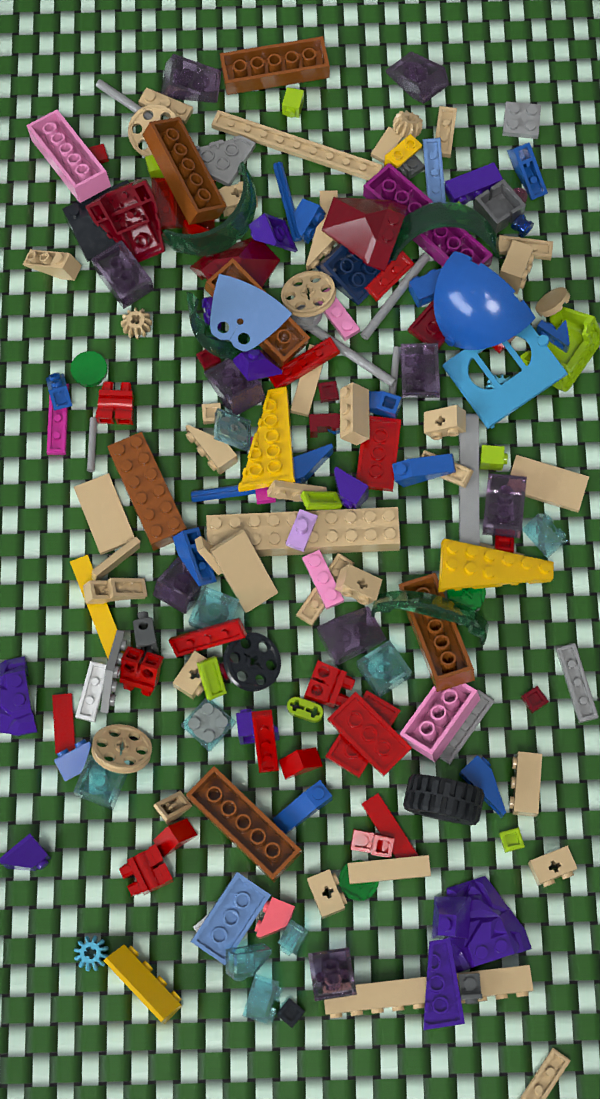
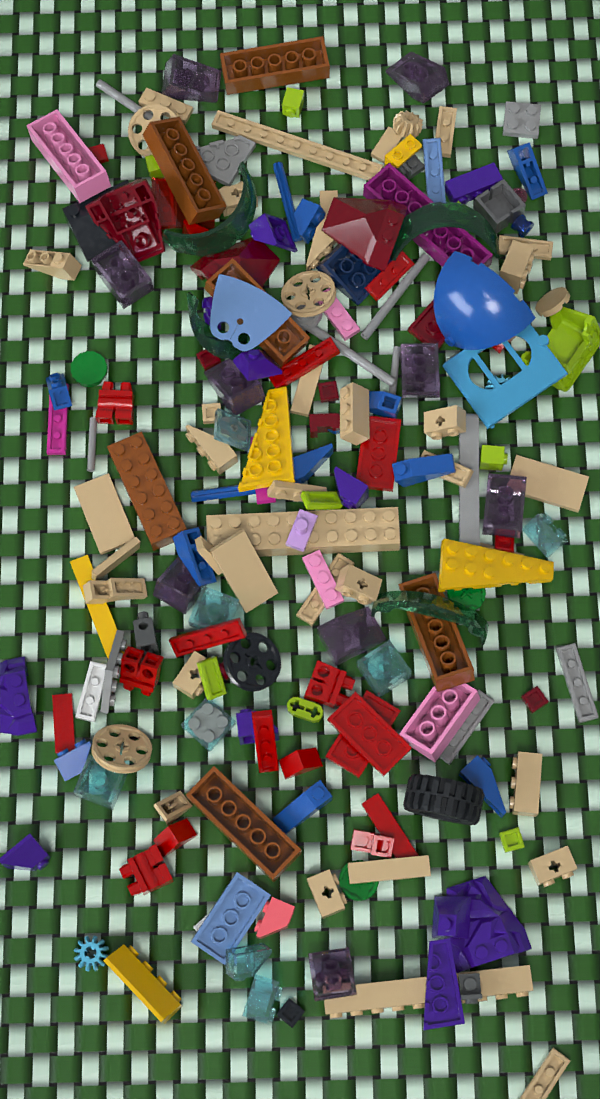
(143, 320): tan gear -> none
(293, 938): clear light blue slope -> none
(423, 287): blue slope -> none
(557, 337): blue slope -> none

